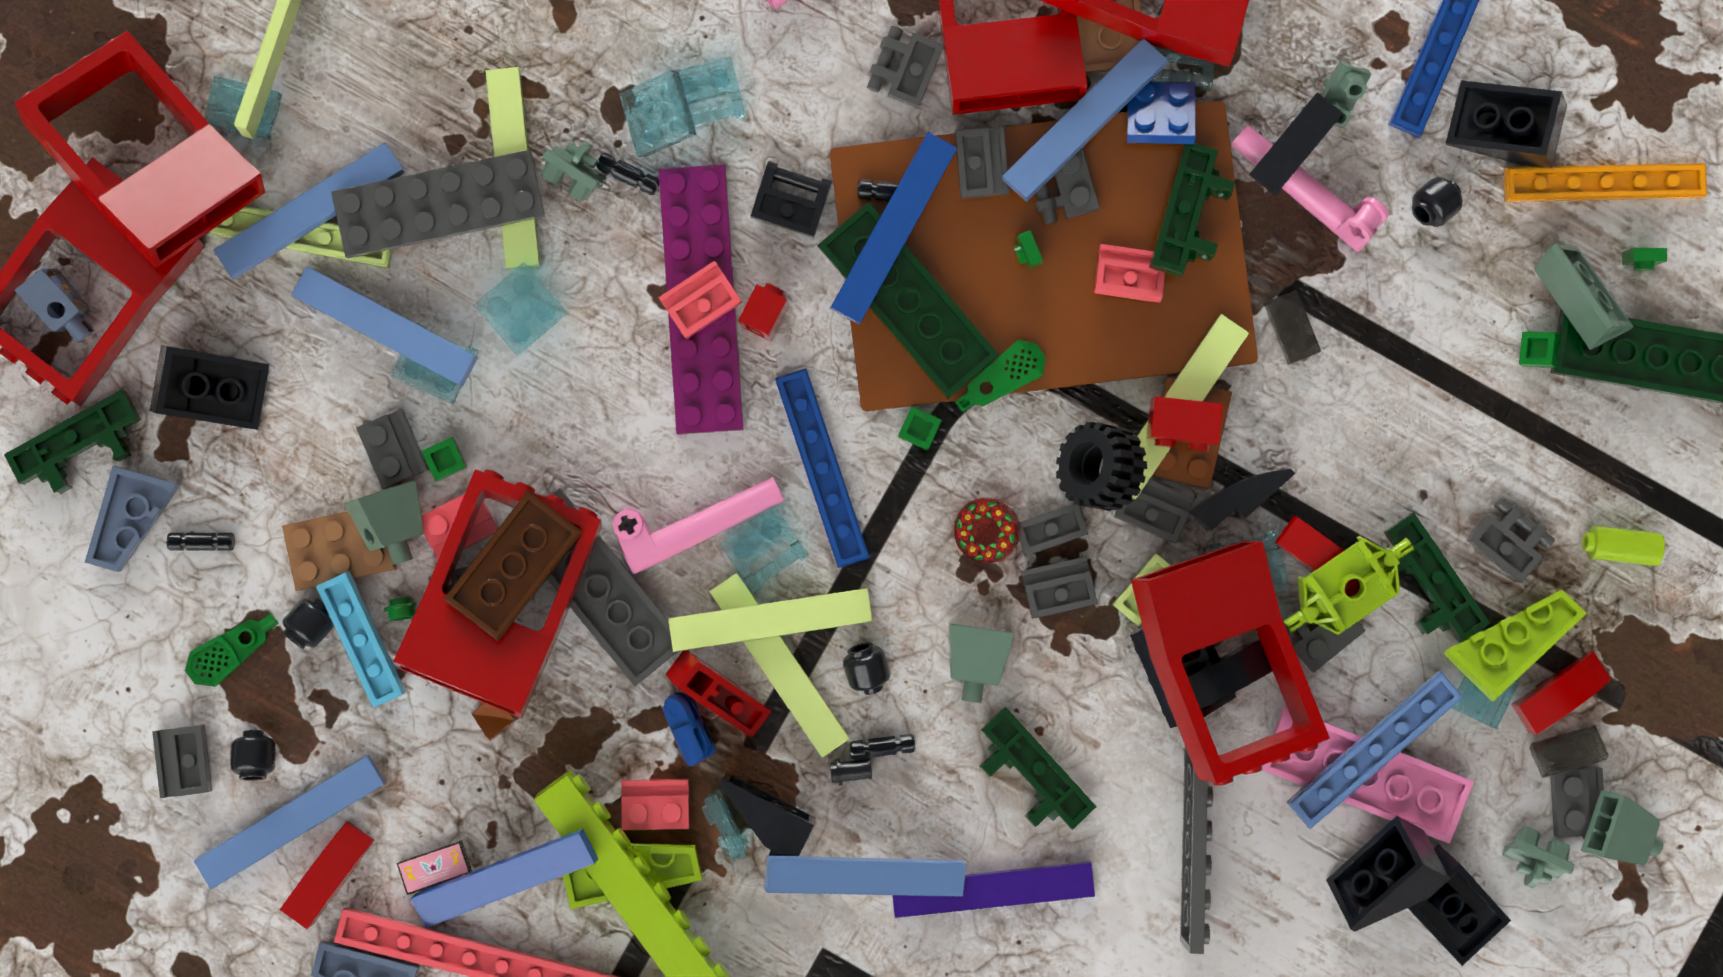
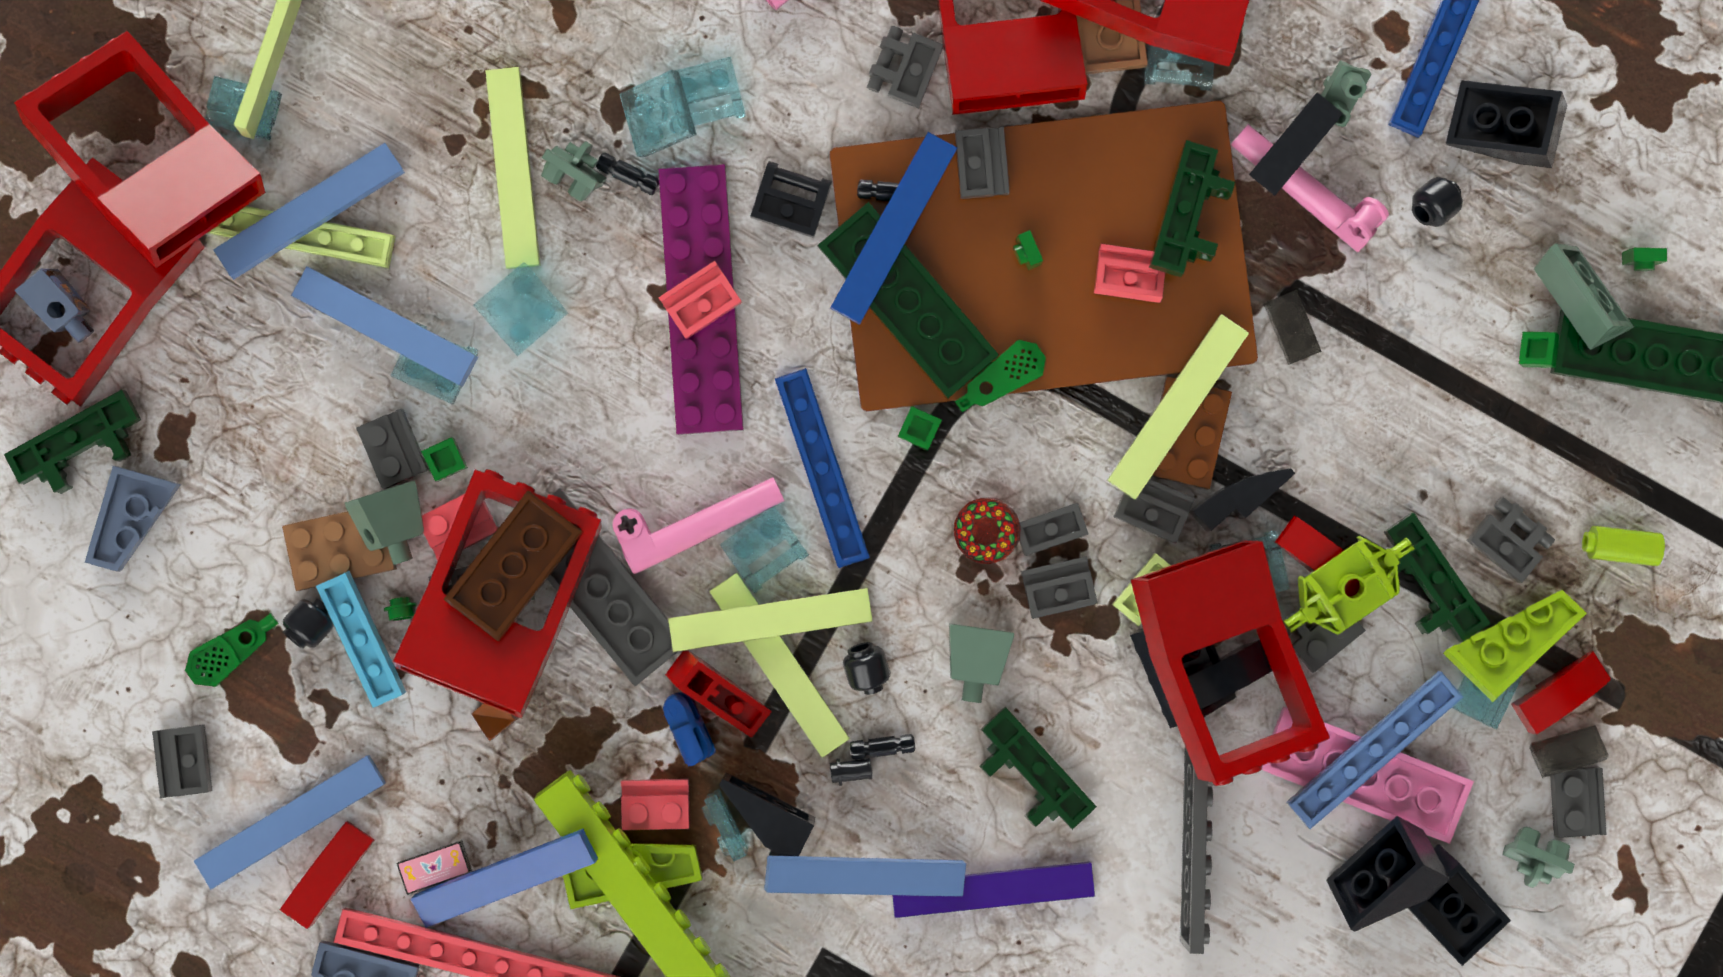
(200, 541): black axle -> none
(209, 387): black slope -> none
(253, 755): black head -> none
(438, 204): dark grey plate -> none
(764, 311): red brick -> none
(1074, 190): dark grey plate -> none
(1084, 120): medium blue tile -> none
(1120, 472): black tyre -> none
(1162, 114): blue plate -> none
(1184, 422): red brick -> none
(1605, 182): light orange tile -> none
(1622, 830): sand green torso -> none

